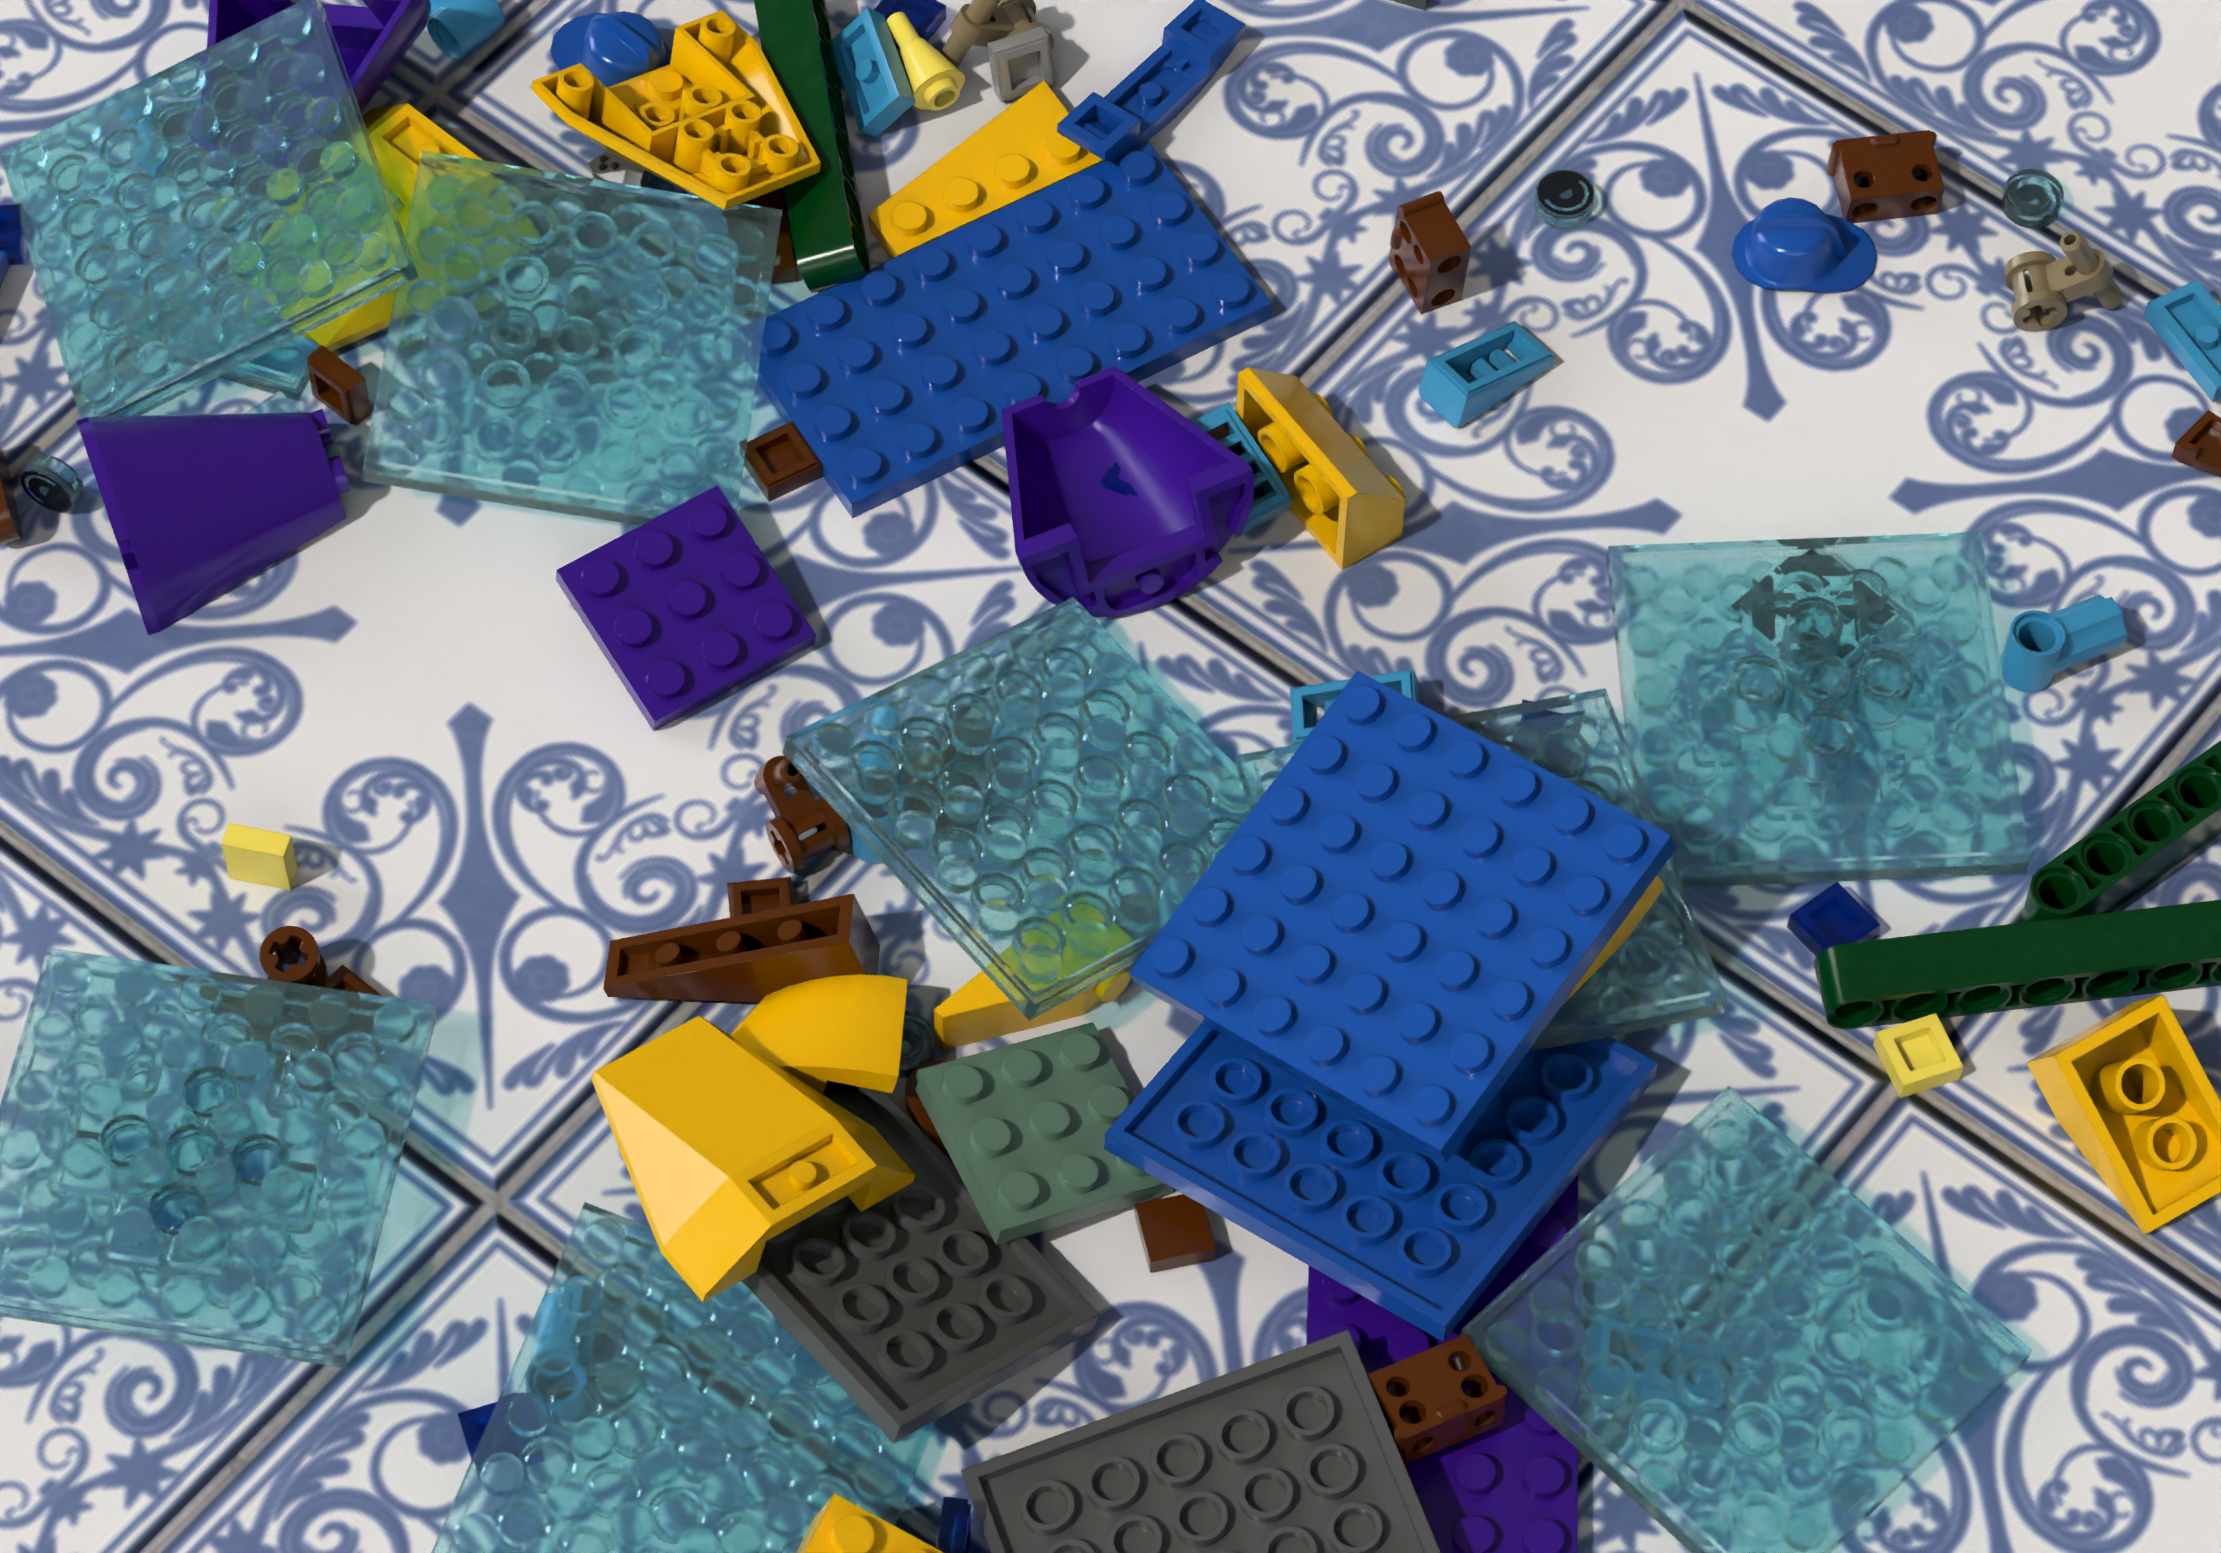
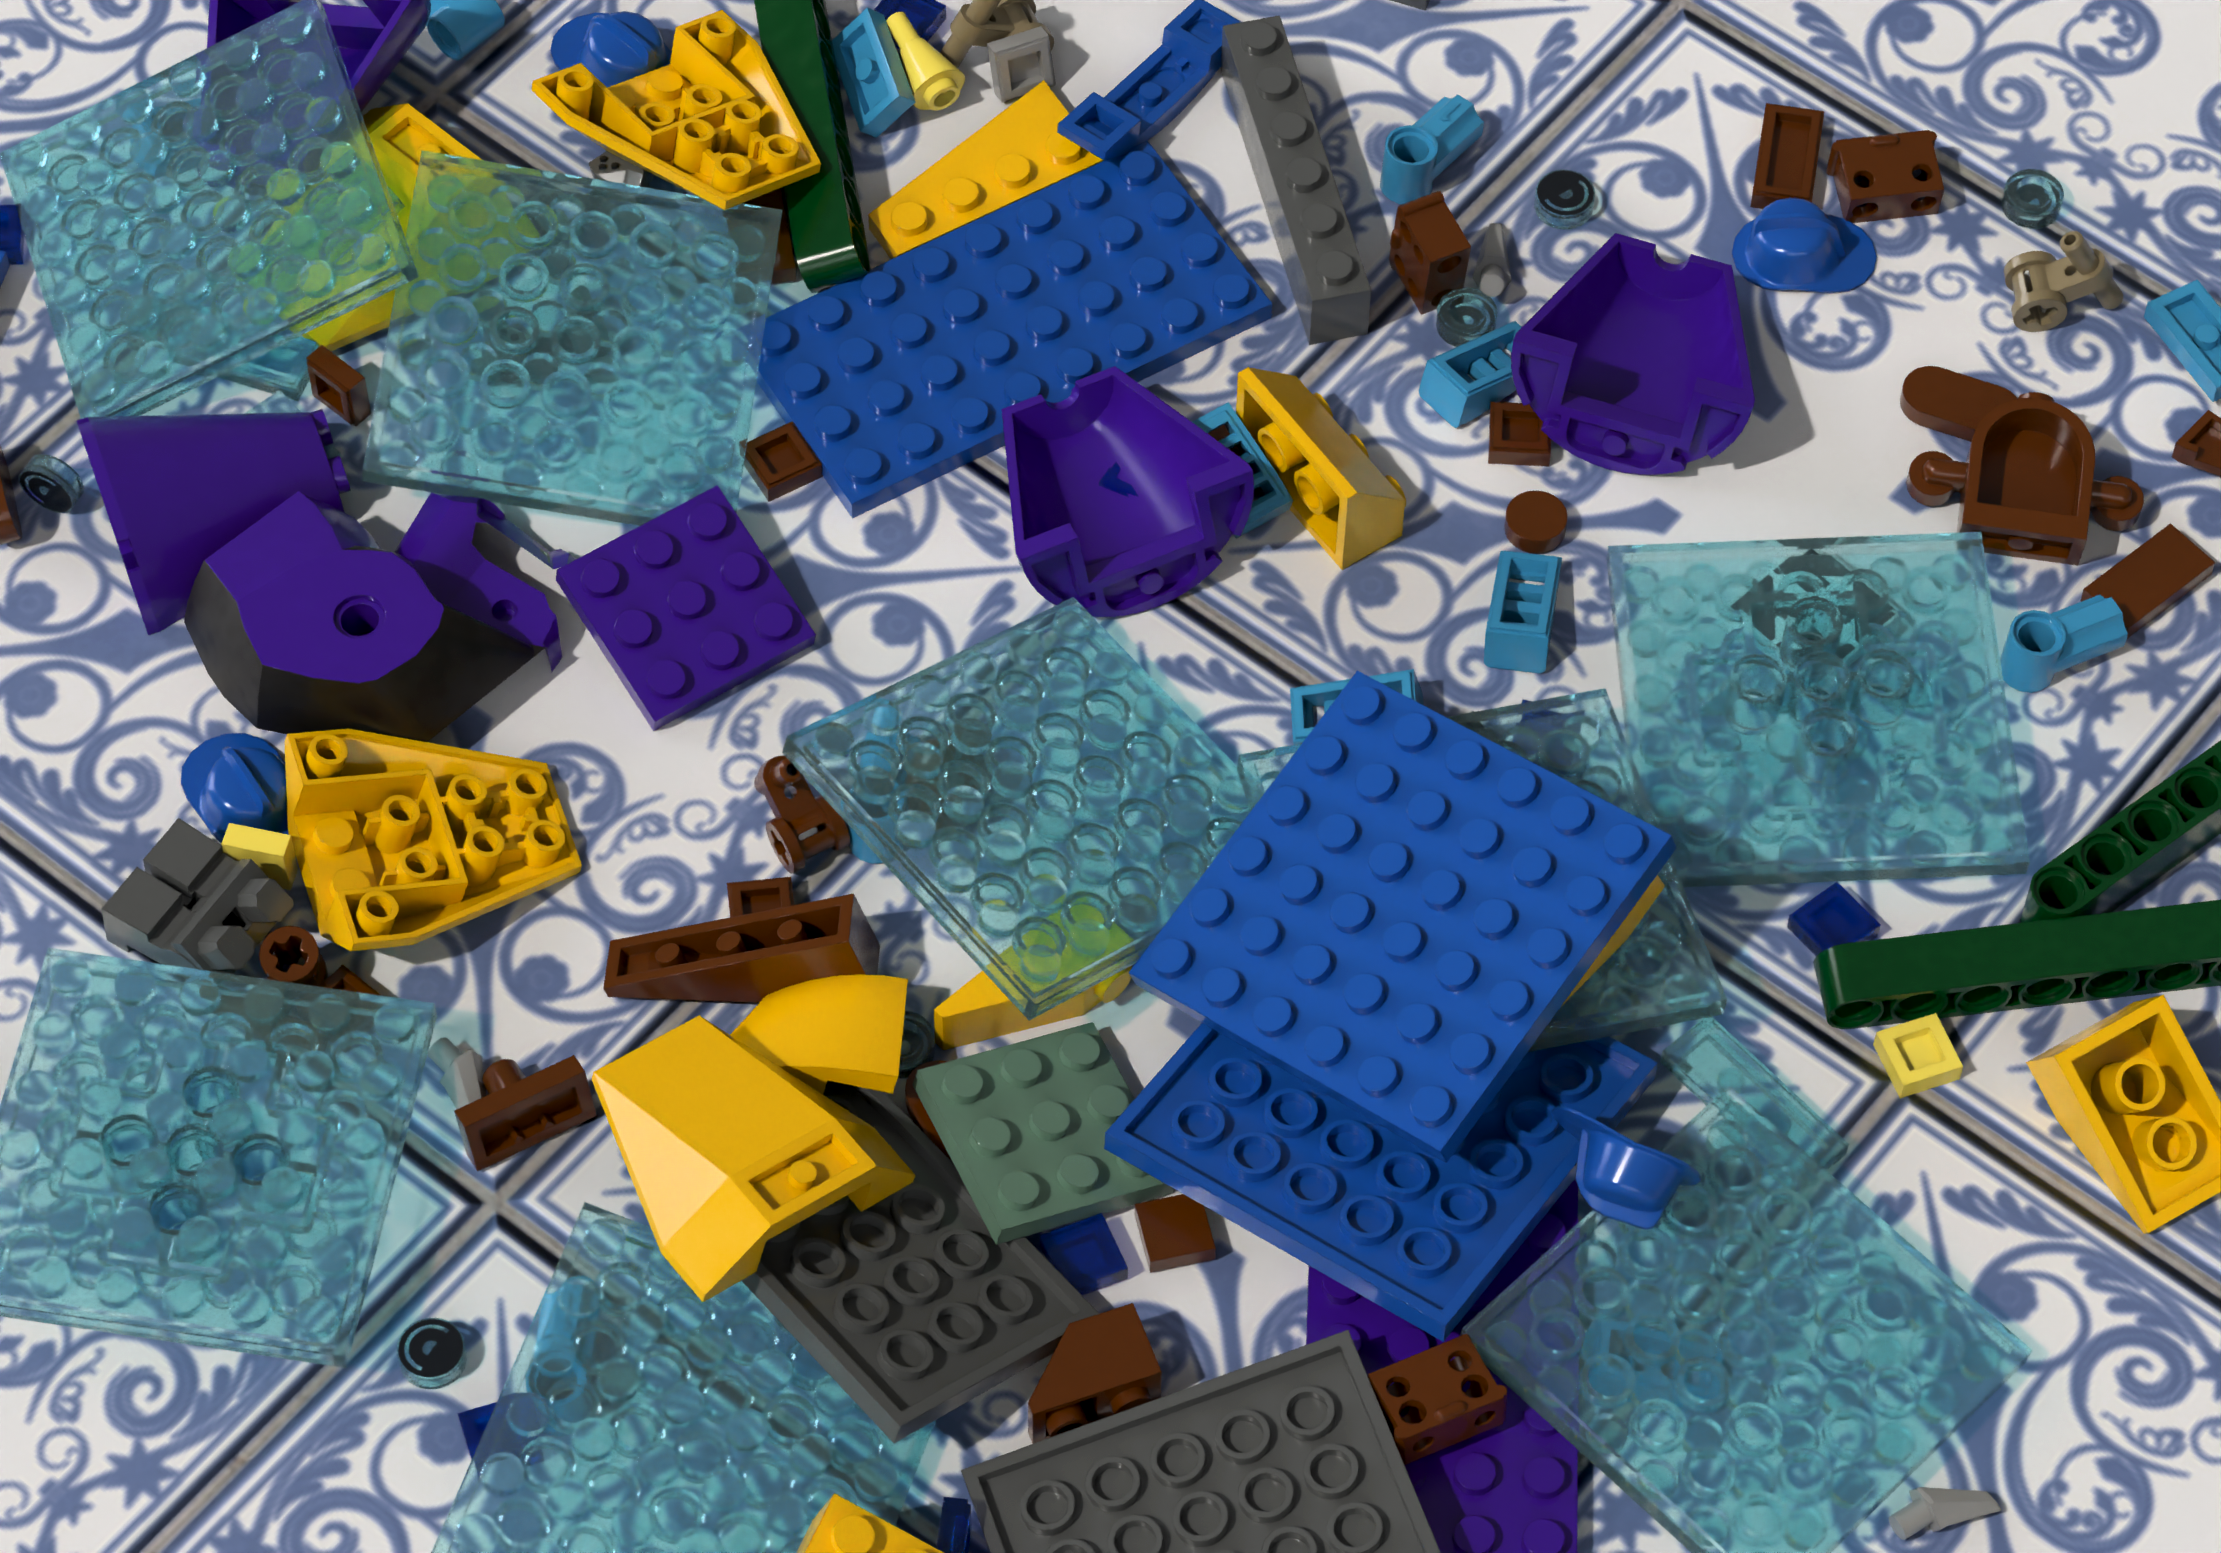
(194, 905): none -> dark grey hips
(238, 783): none -> blue piece
(333, 633): none -> dark purple piece
(417, 834): none -> yellow wedge
(431, 1353): none -> black tile
(461, 1070): none -> light grey bar
(523, 1109): none -> reddish brown tile
(1085, 1254): none -> clear blue tile
(1094, 1373): none -> reddish brown slope
(1295, 180): none -> dark grey brick
(1425, 149): none -> dark azure piece
(1465, 316): none -> clear light blue tile
(1492, 267): none -> light grey bar
(1517, 436): none -> reddish brown tile
(1521, 612): none -> dark azure slope
(1535, 521): none -> reddish brown tile
(1623, 1176): none -> blue piece
(1638, 361): none -> dark purple cone
(1712, 1059): none -> clear light blue tile
(1787, 154): none -> reddish brown tile
(1940, 1509): none -> light grey bar
(1949, 400): none -> reddish brown tile
(2028, 483): none -> reddish brown piece
(2152, 577): none -> reddish brown tile

